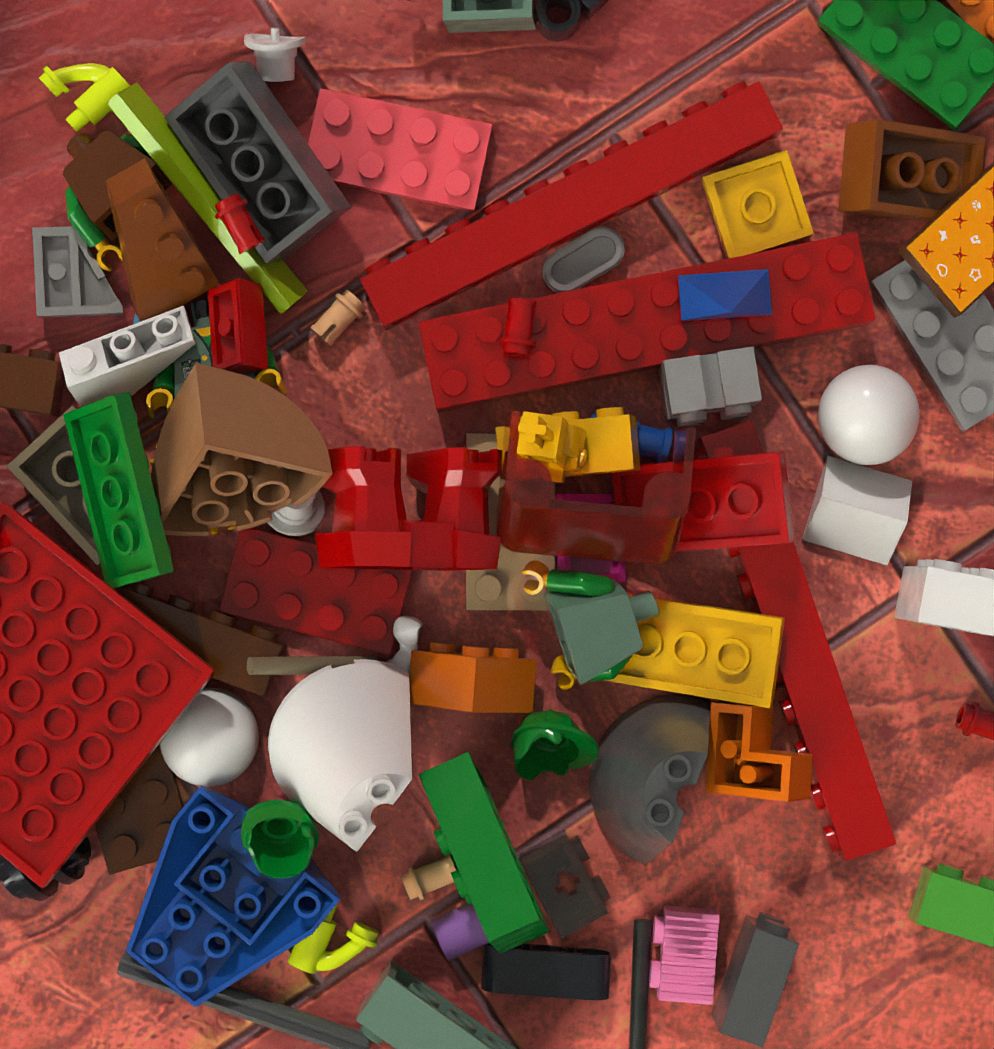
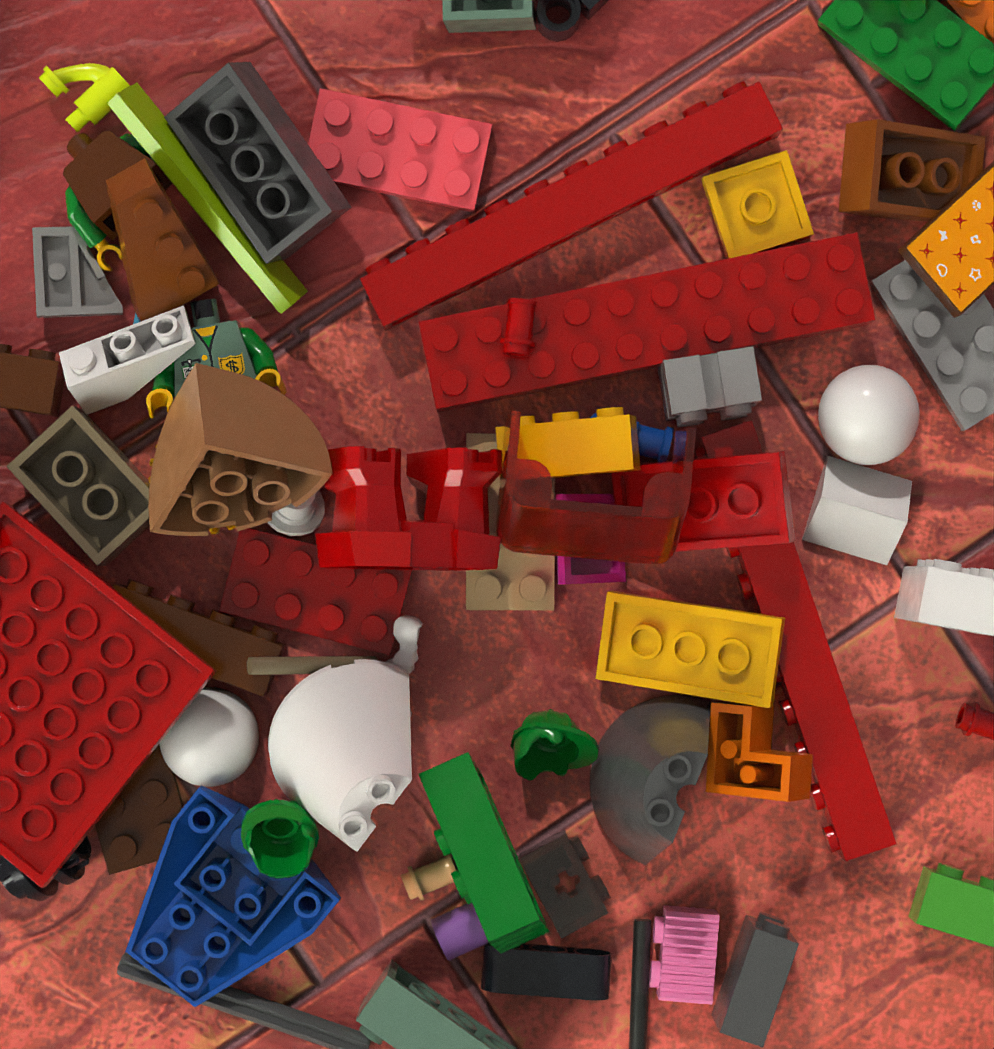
(118, 491): green plate -> none
(238, 327): red slope -> none
(239, 222): red pin -> none
(274, 54): white piece -> none
(311, 952): neon yellow plant -> none
(338, 317): light nougat pin -> none
(472, 679): orange brick -> none
(552, 443): yellow piece -> none
(583, 260): light grey tile -> none
(592, 622): sand green torso -> none
(724, 295): blue slope -> none

